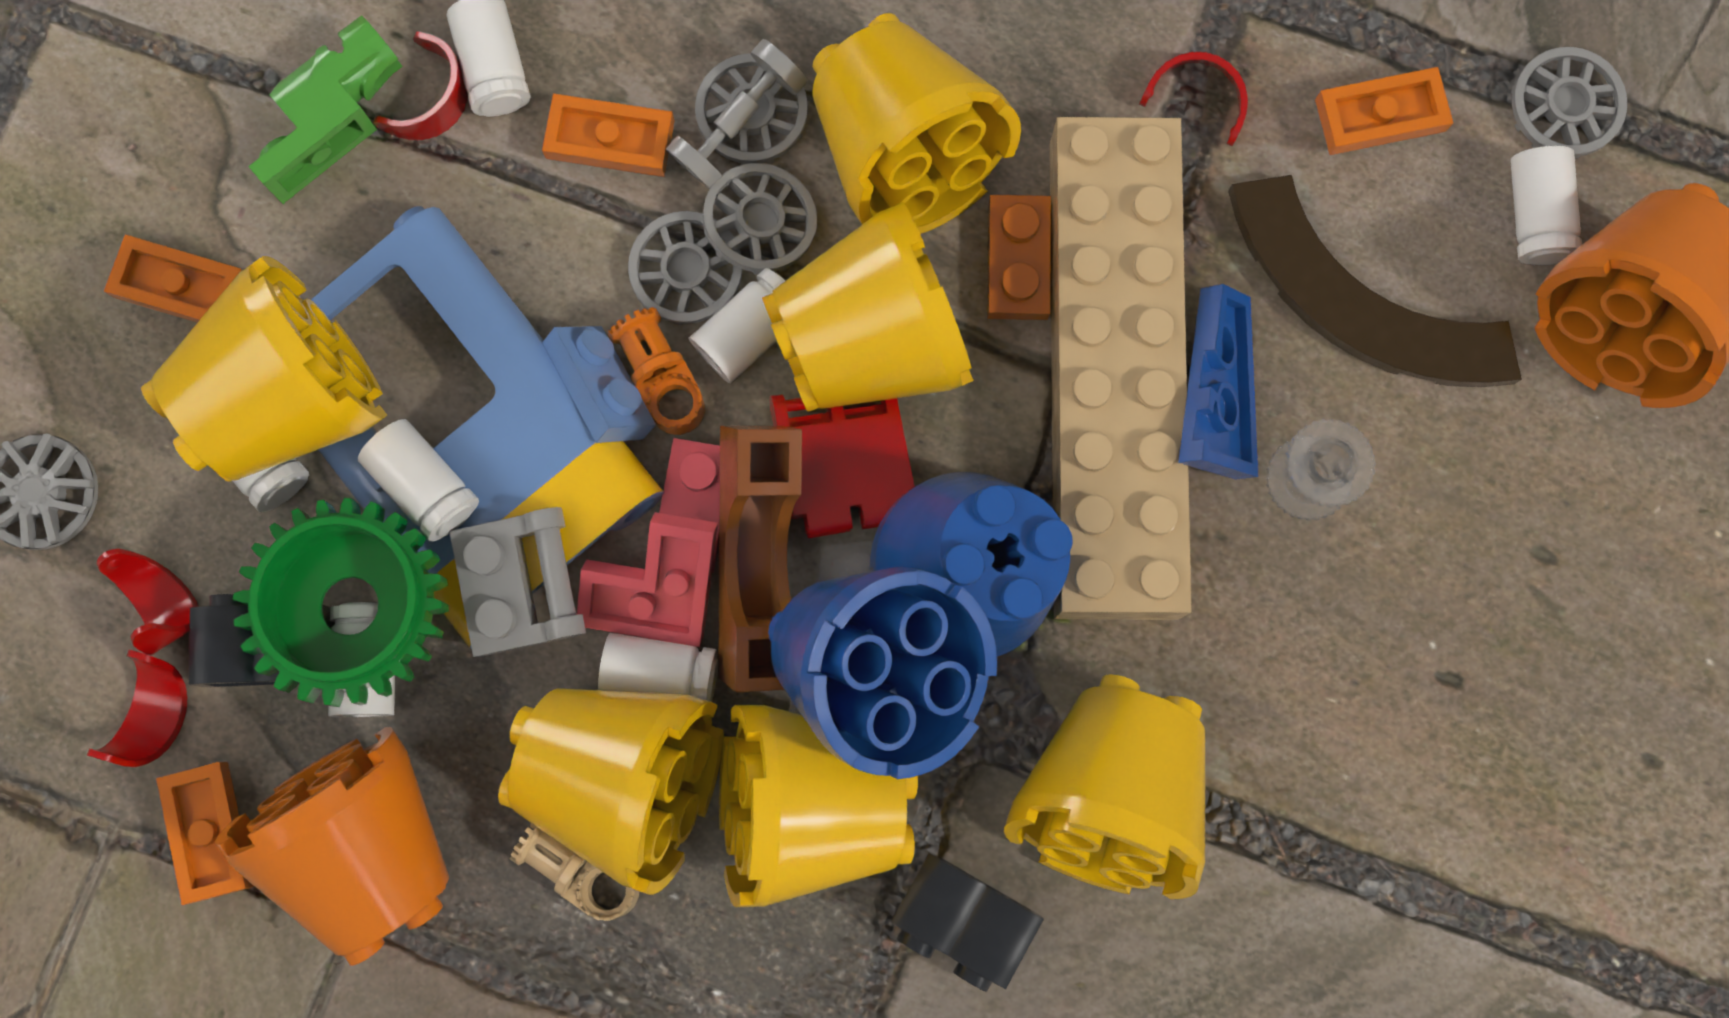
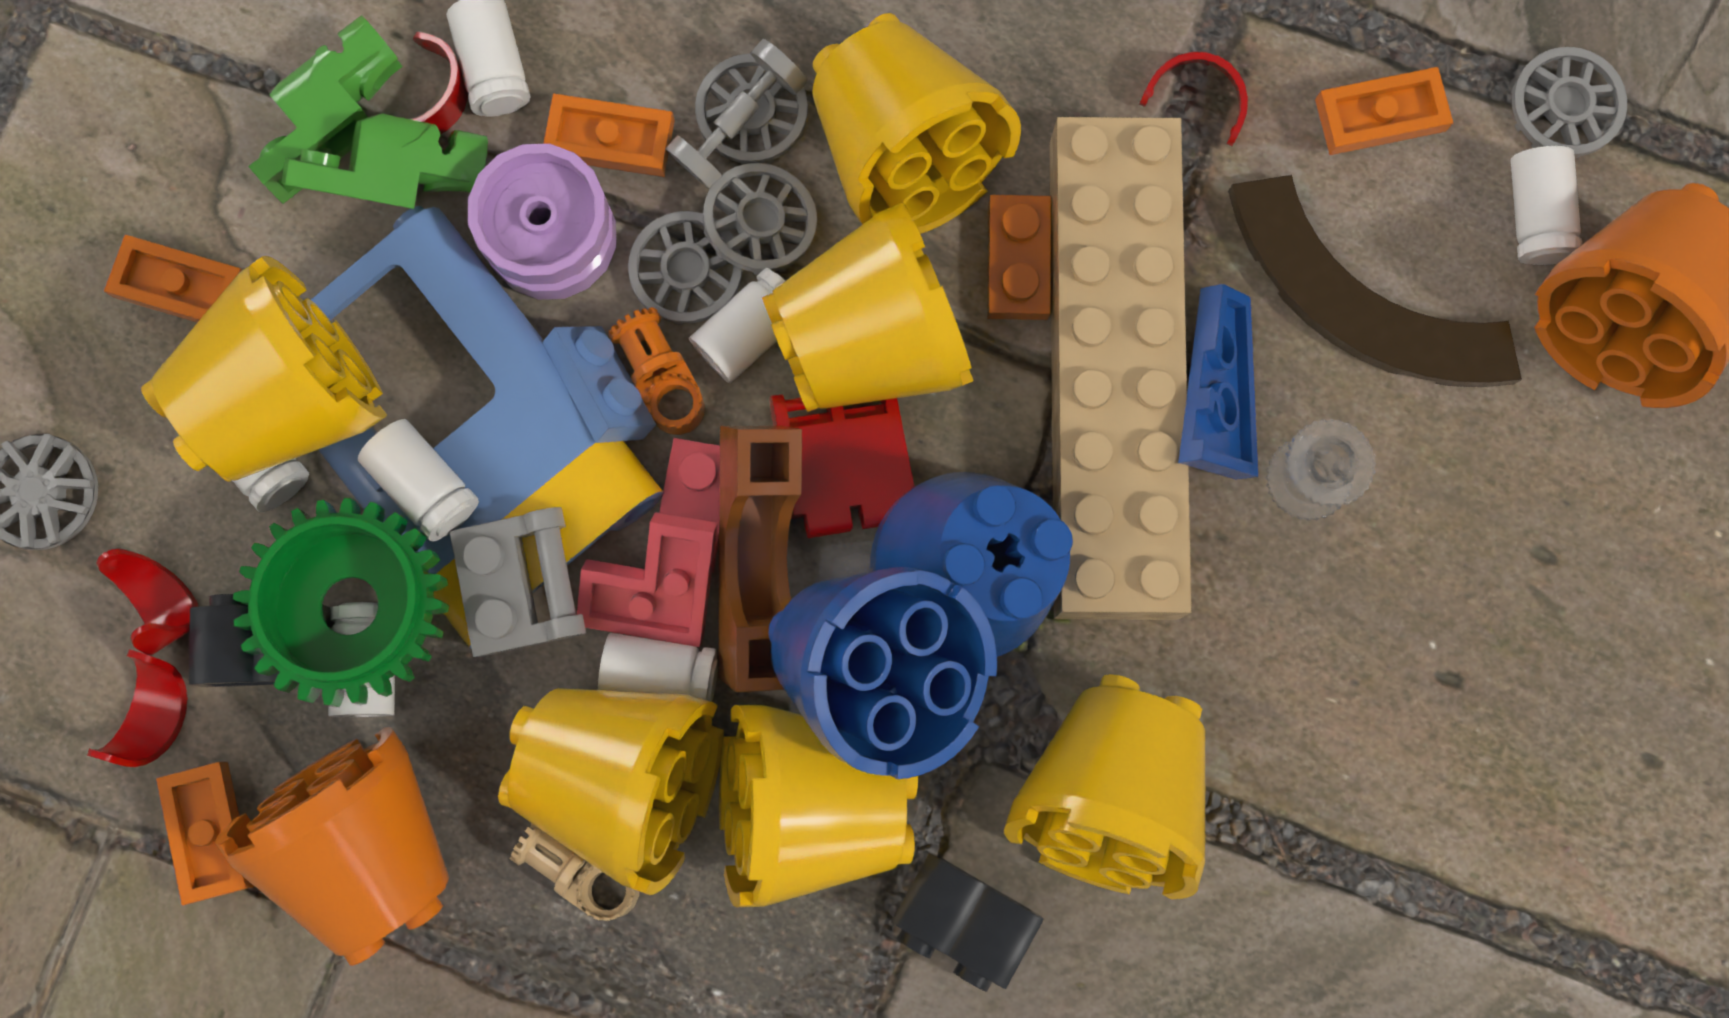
(391, 160): none -> bright green plate
(551, 189): none -> lavender wheel

